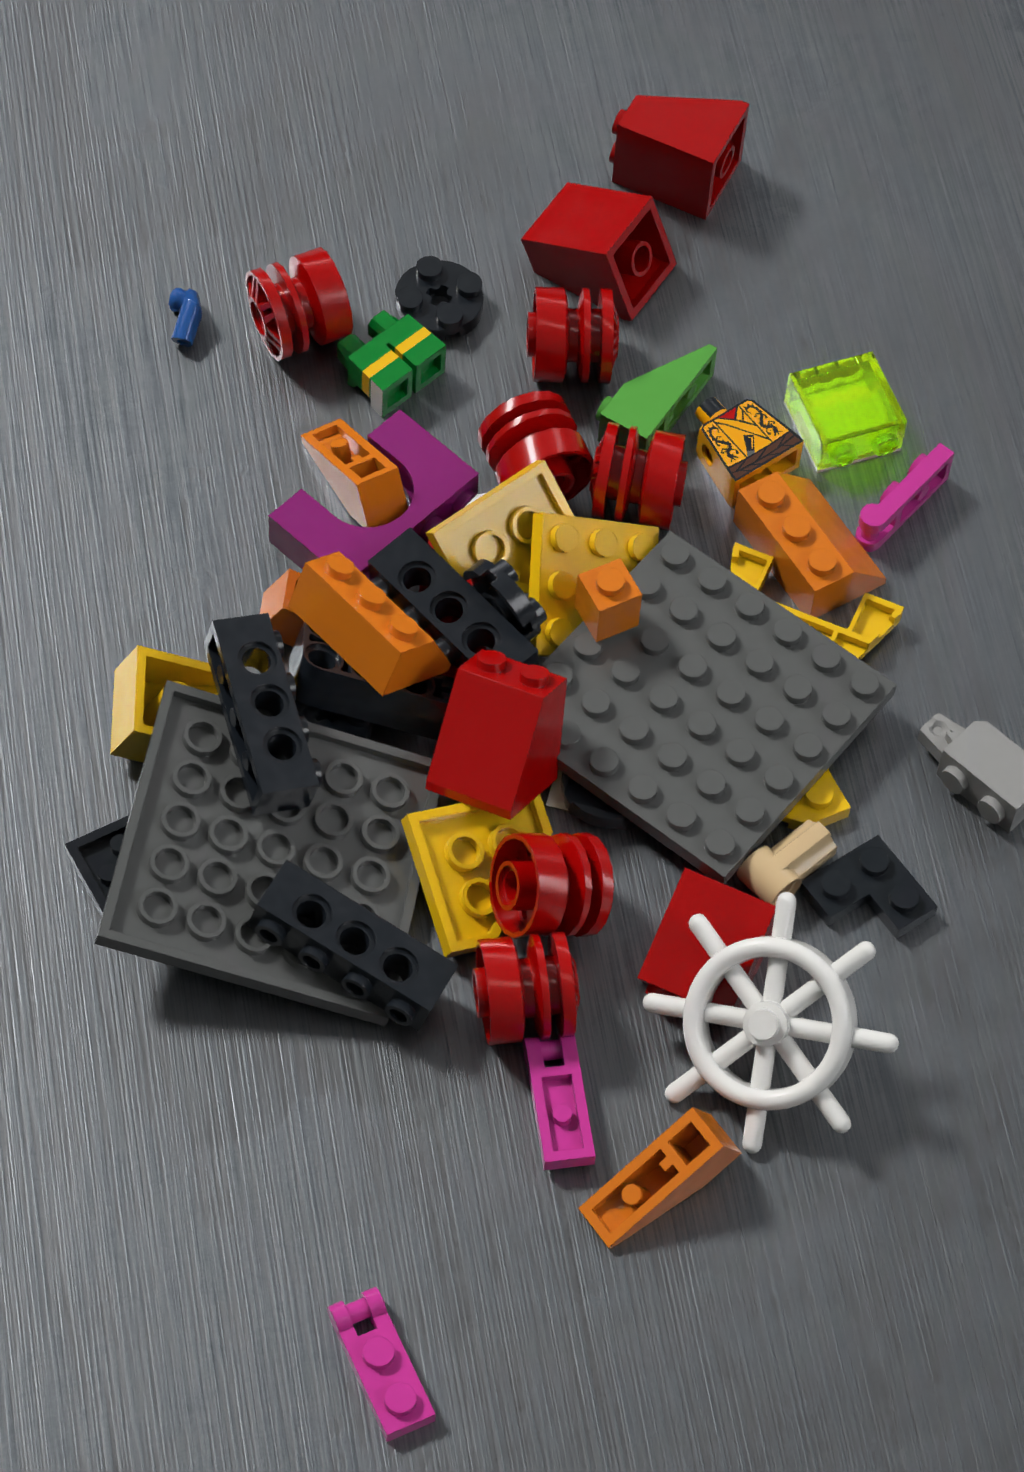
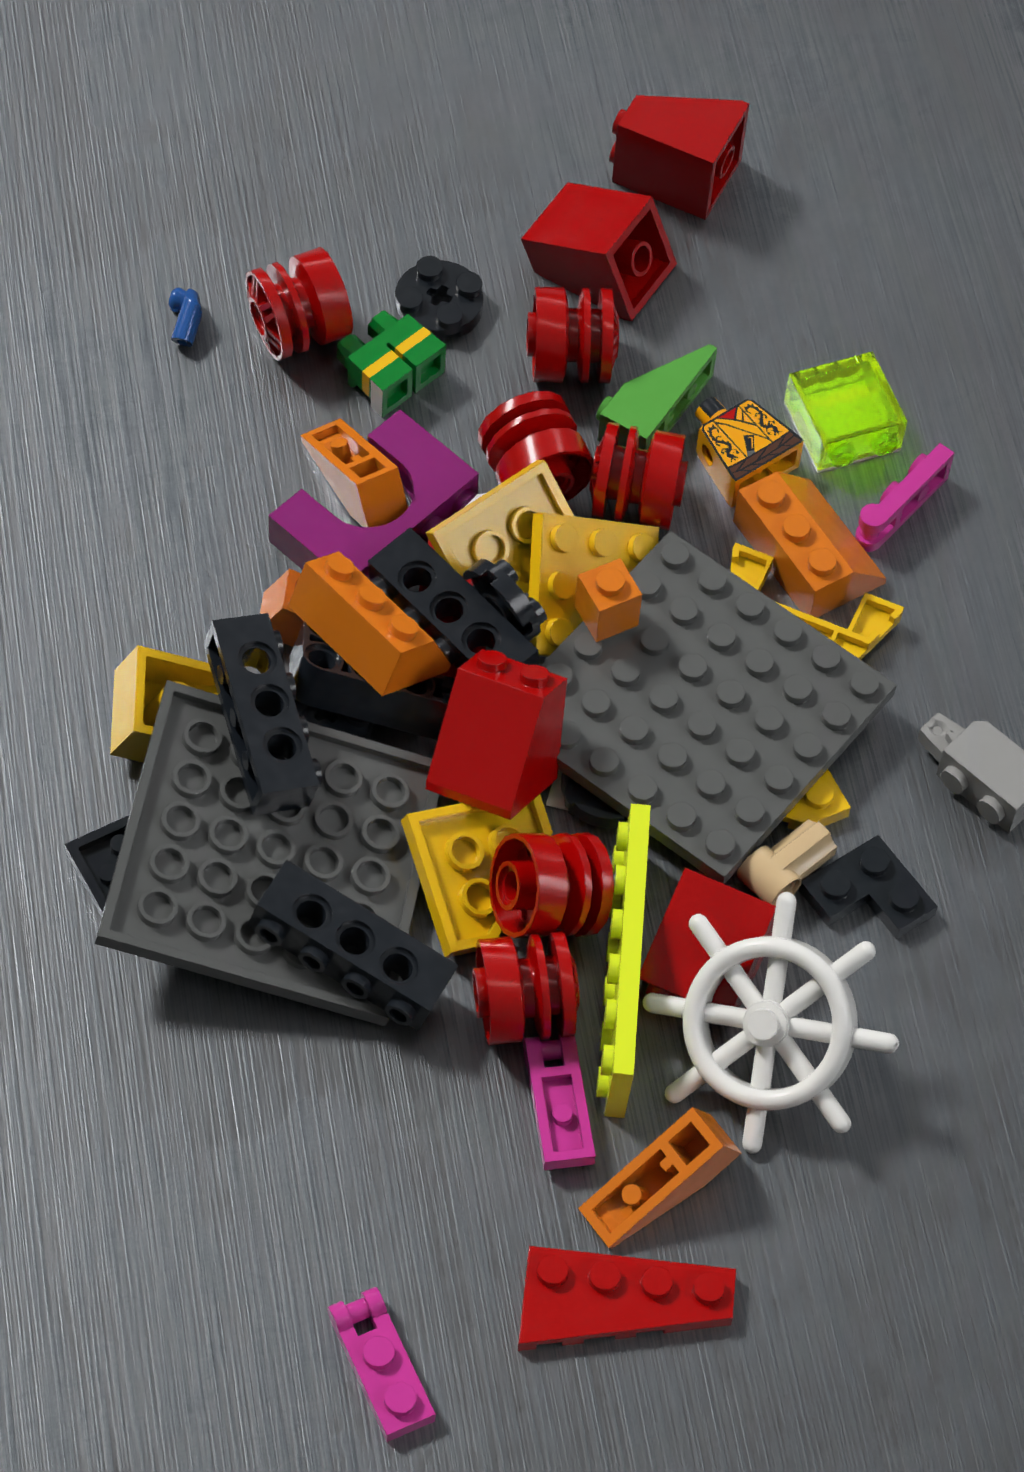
(606, 1295): none -> red wing
(624, 962): none -> neon yellow plate

